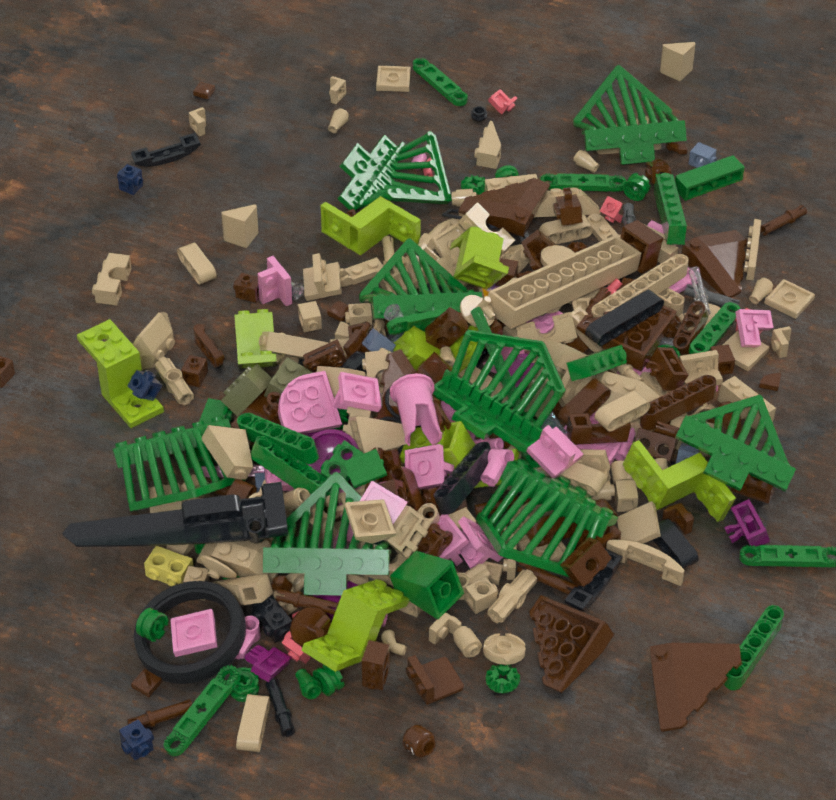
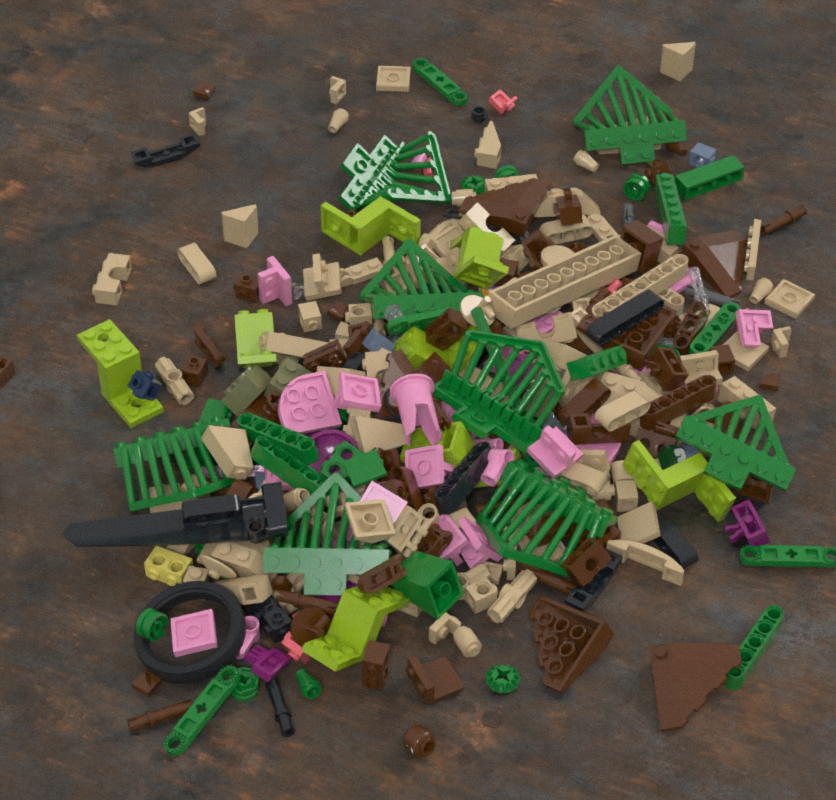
(130, 179): dark blue brick -> none
(136, 740): dark blue brick -> none
(154, 340): tan wedge -> none
(253, 723): tan beam -> none
(329, 680): green wheel -> none
(382, 575): none -> reddish brown plate
(388, 638): tan arm -> none
(447, 356): tan cone -> none
(504, 649): tan tile -> none
(593, 182): green piece -> none
(611, 210): coral bracket -> none
(625, 446): bright pink axle -> none
(671, 455): none -> dark green brick
(680, 516): reddish brown bracket -> none

